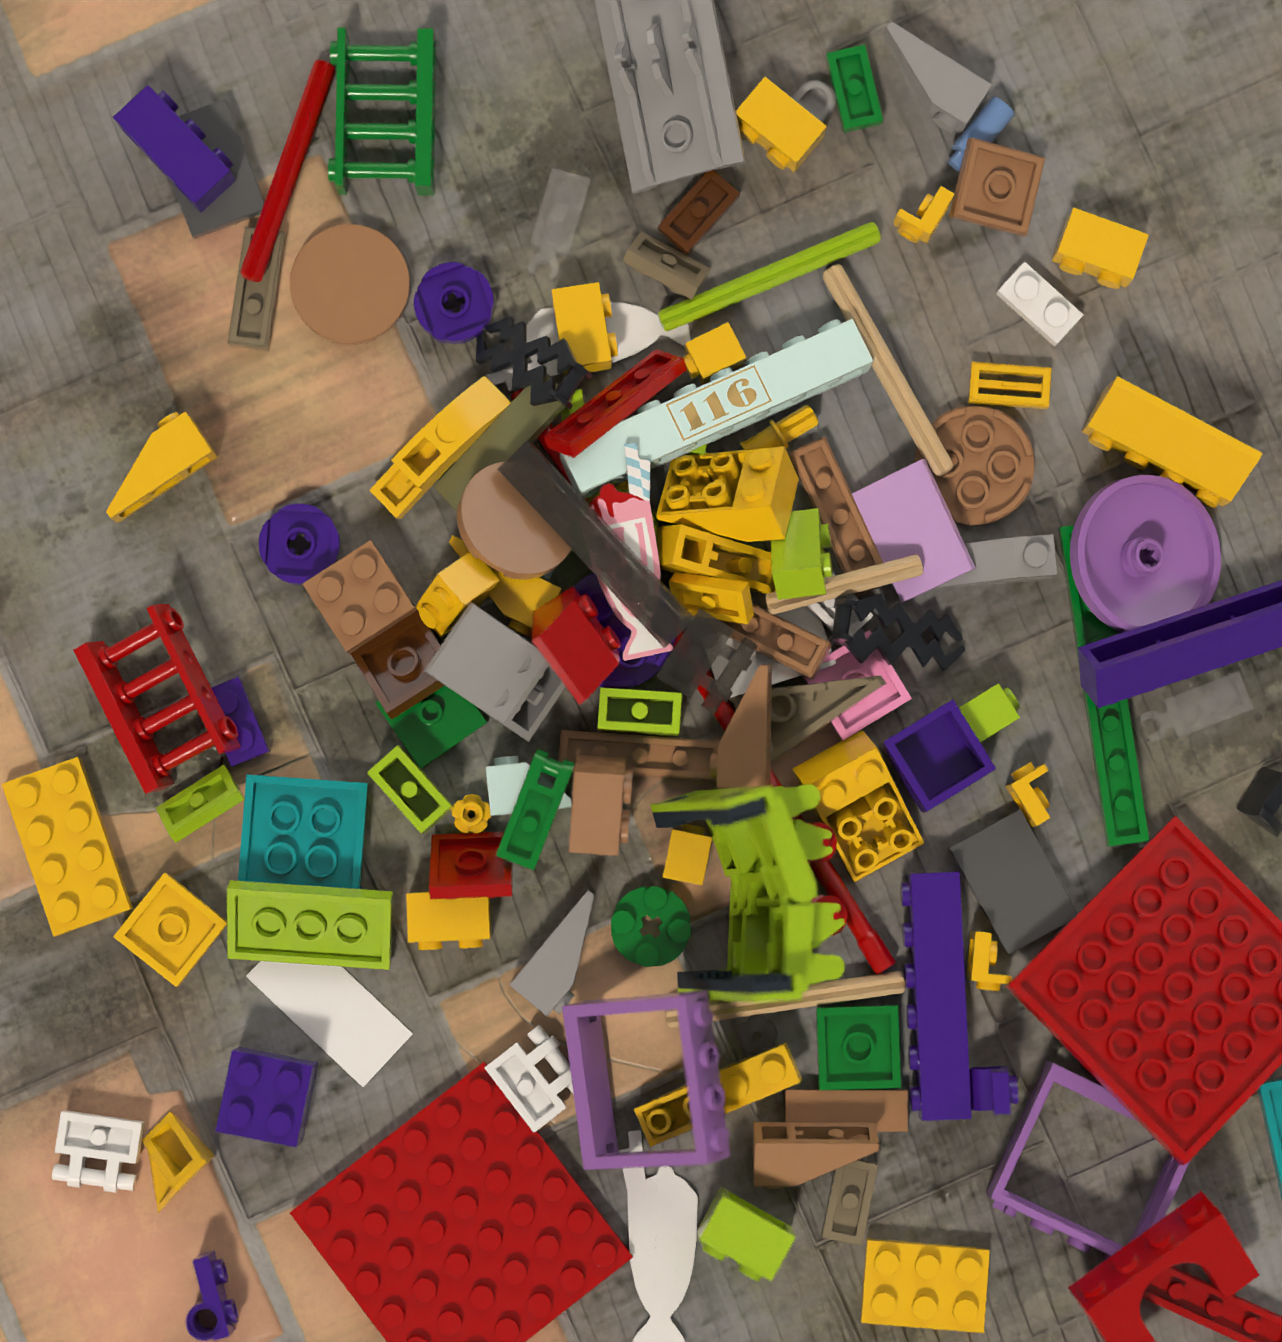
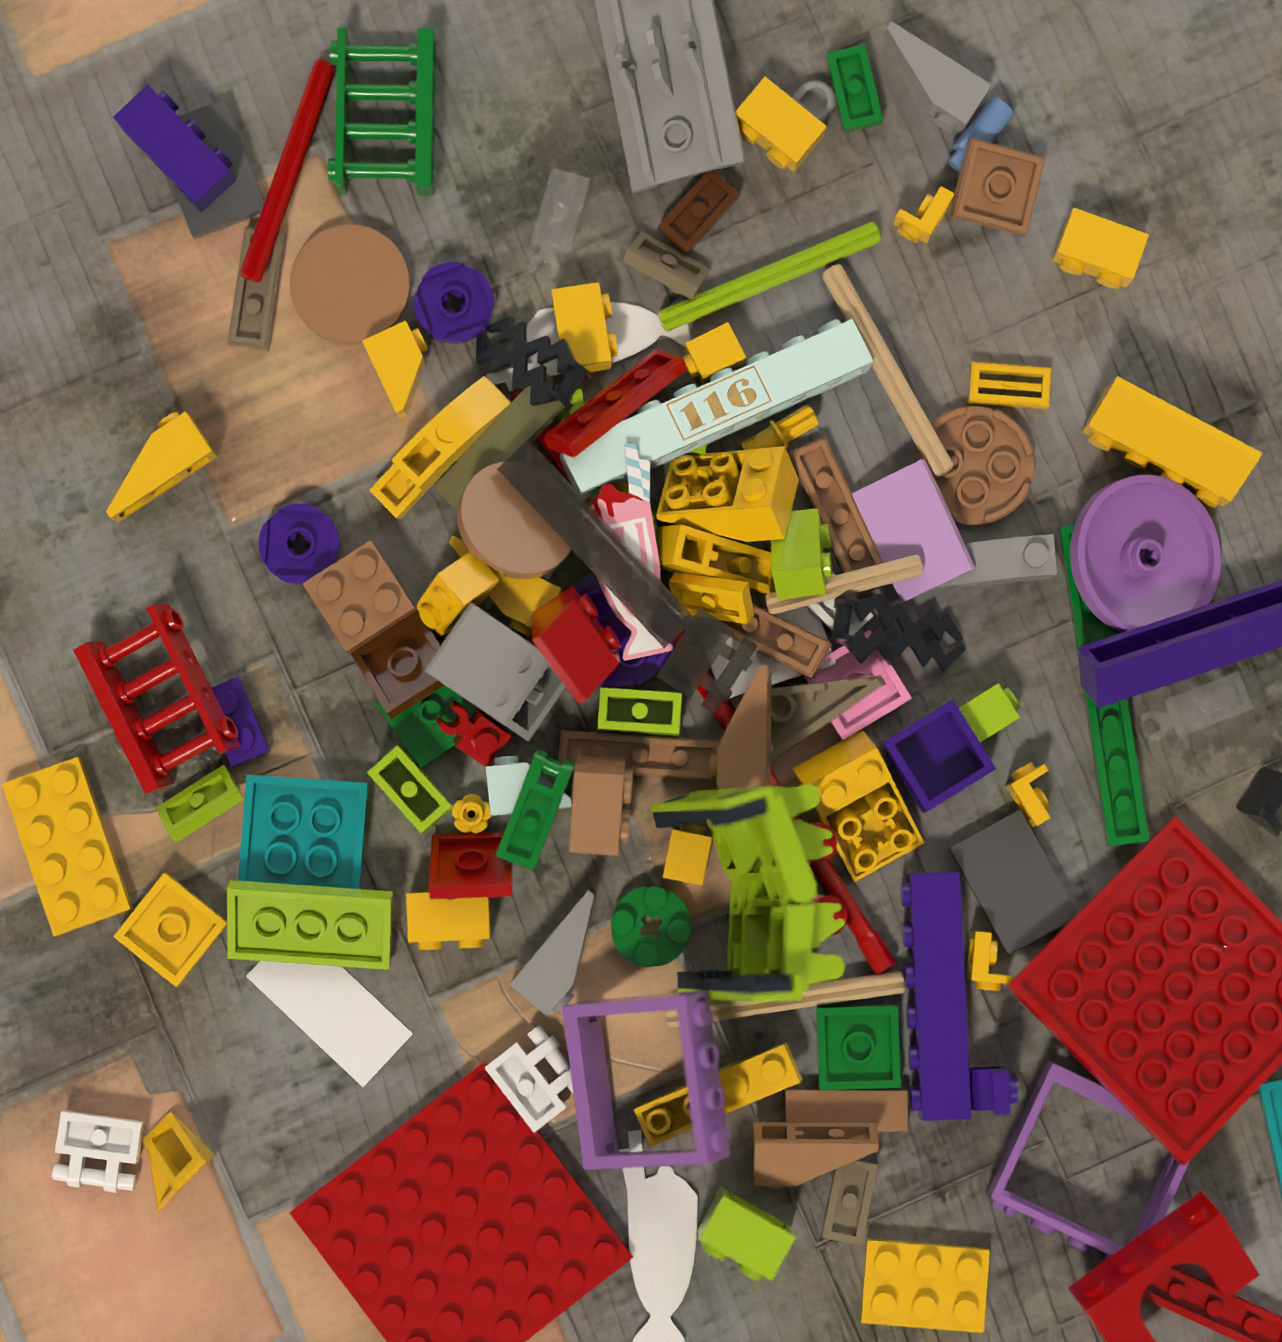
(211, 1280): dark purple plate -> none
(266, 1097): dark purple piece -> none
(398, 363): none -> yellow slope
(476, 735): none -> red plate
(1039, 304): white plate -> none

